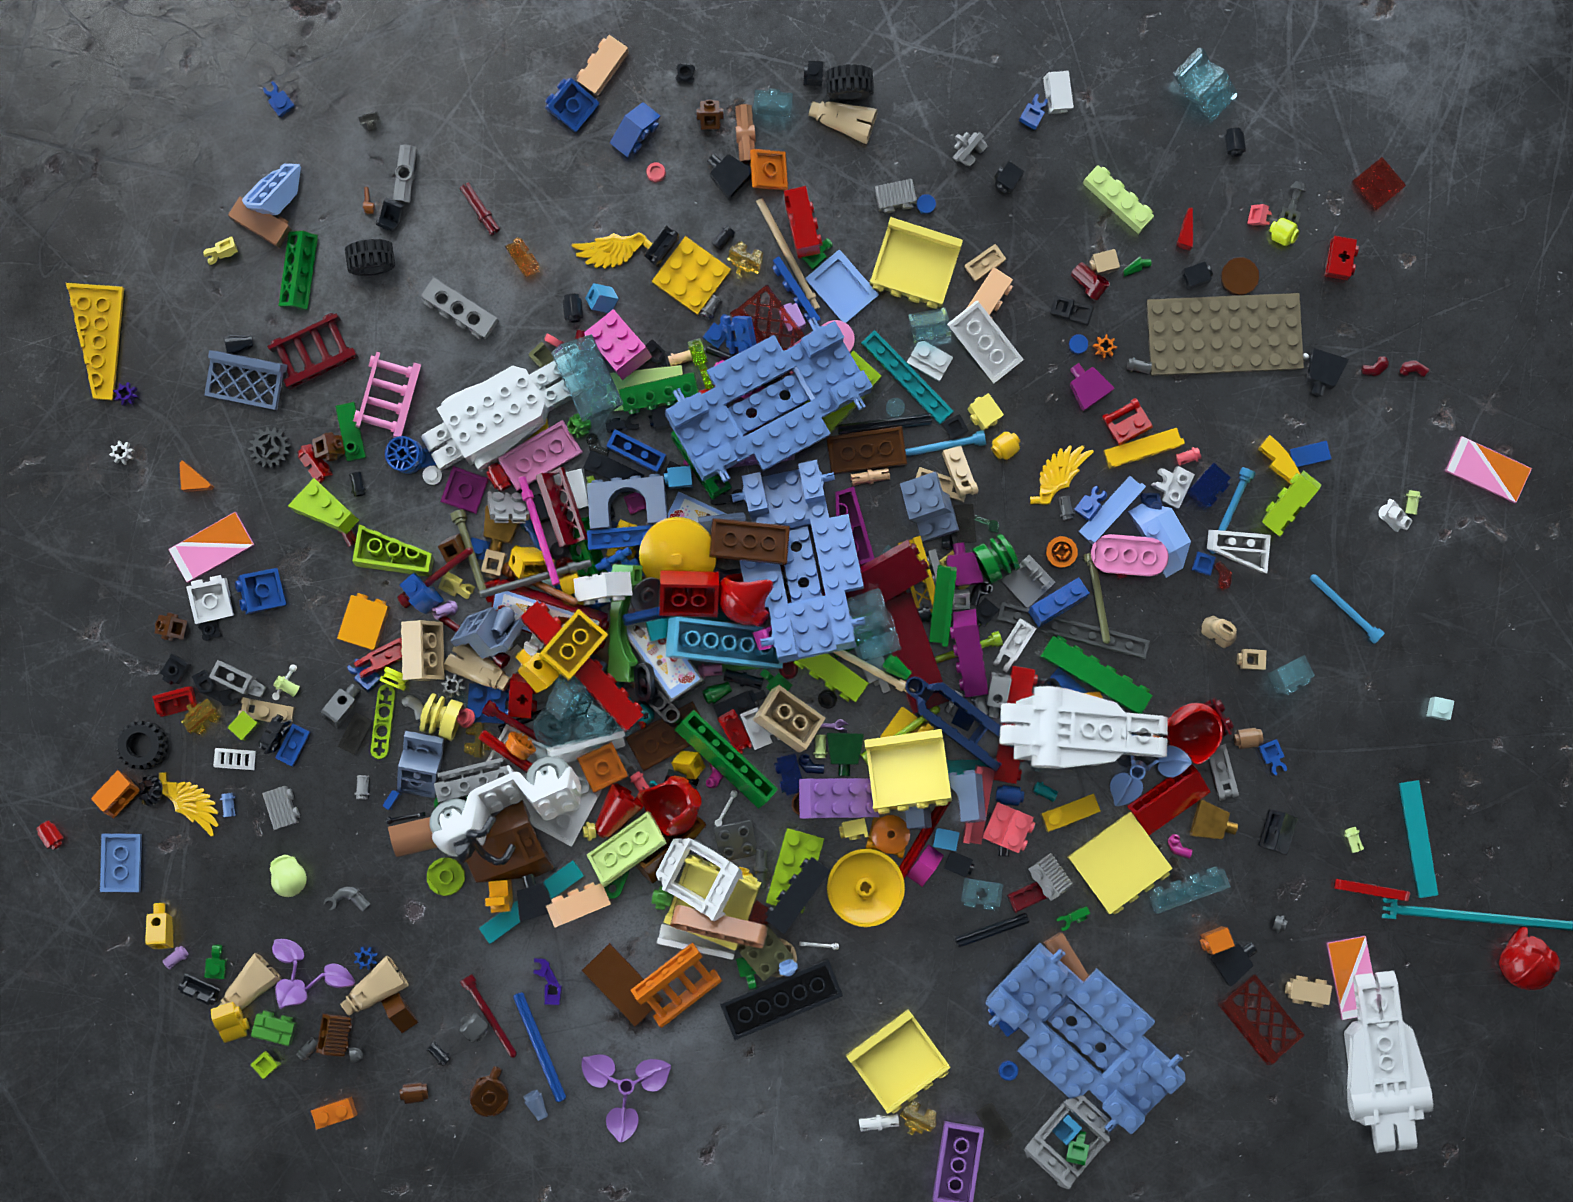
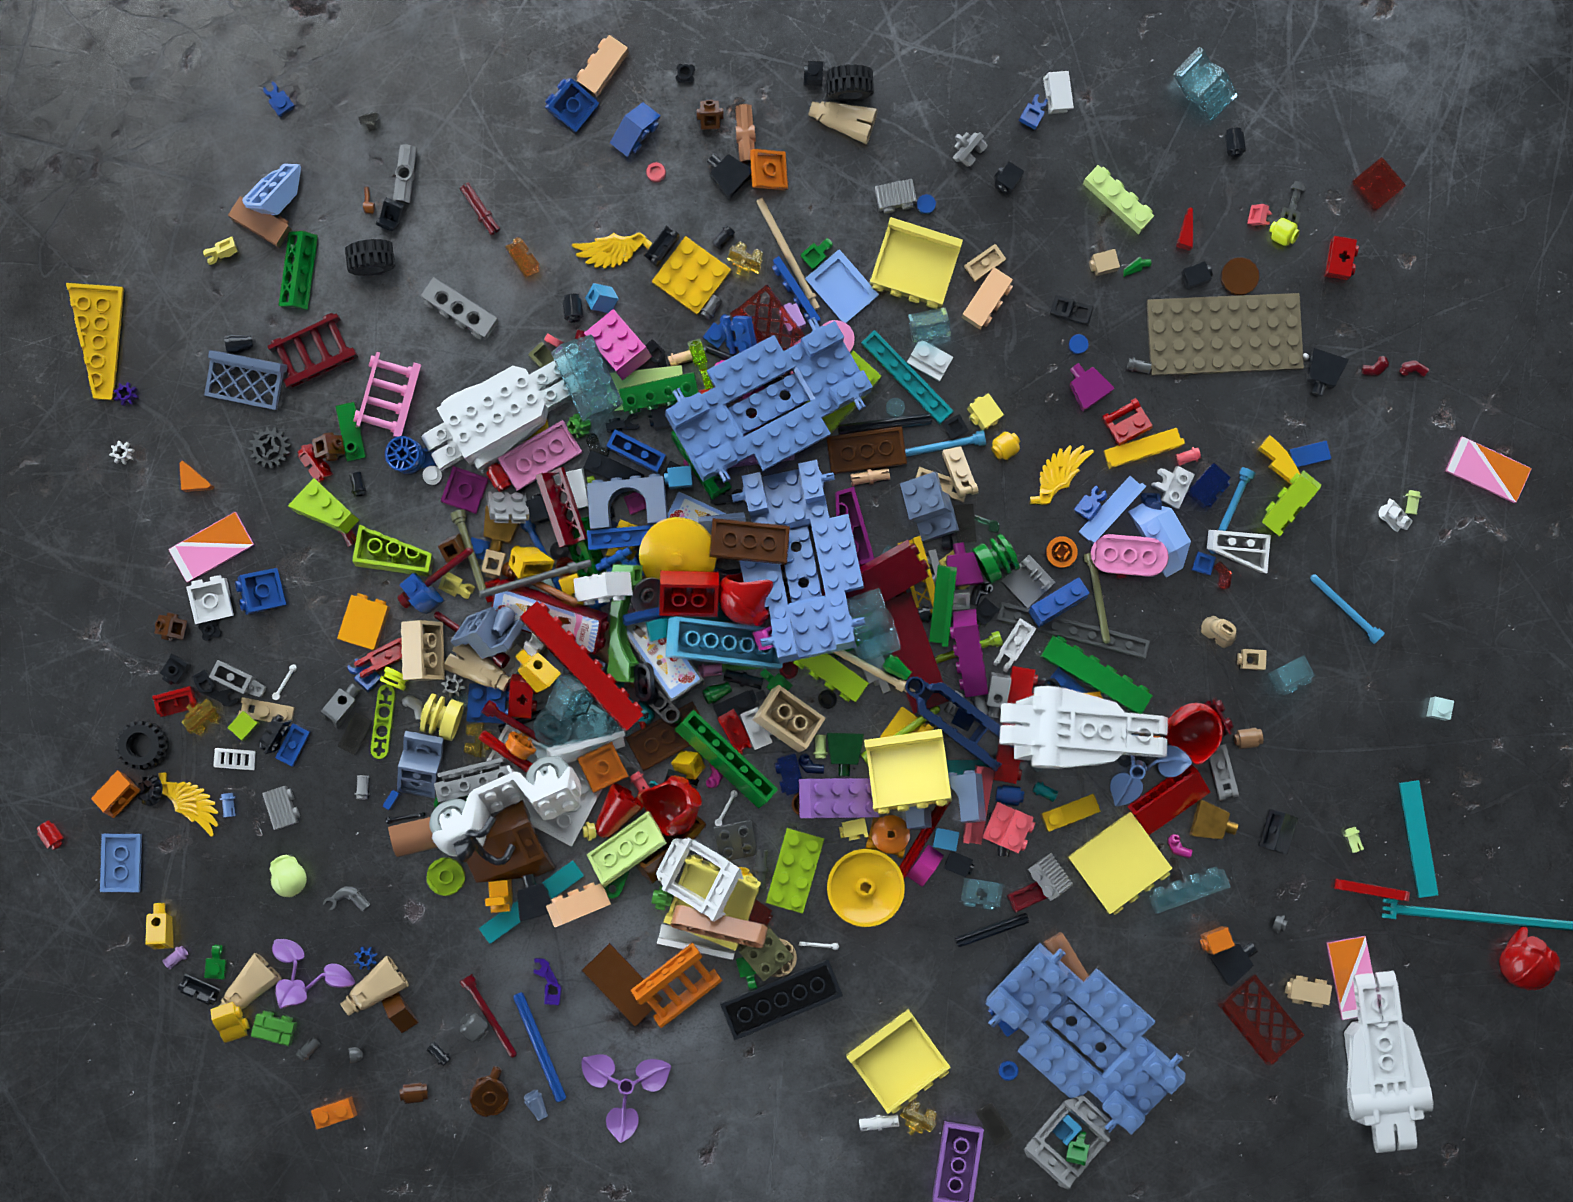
(265, 1065): lime panel -> none
(286, 686): yellowish green pin -> none
(333, 1035): reddish brown brick -> none
(444, 610): lavender pin -> none
(465, 717): coral plate -> none
(527, 496): dark pink bar -> none
(573, 644): yellow brick -> none
(773, 103): clear light blue brick -> none
(787, 967): light blue plate -> none
(798, 894): black brick -> none
(802, 222): red wedge -> none
(837, 725): lavender hand -> none
(985, 341): white plate -> none
(1066, 508): dark grey pin -> none
(1078, 915): green plate -> none
(1094, 283): dark red piece -> none
(1109, 343): orange gear -> none
(1271, 754): blue plate -> none

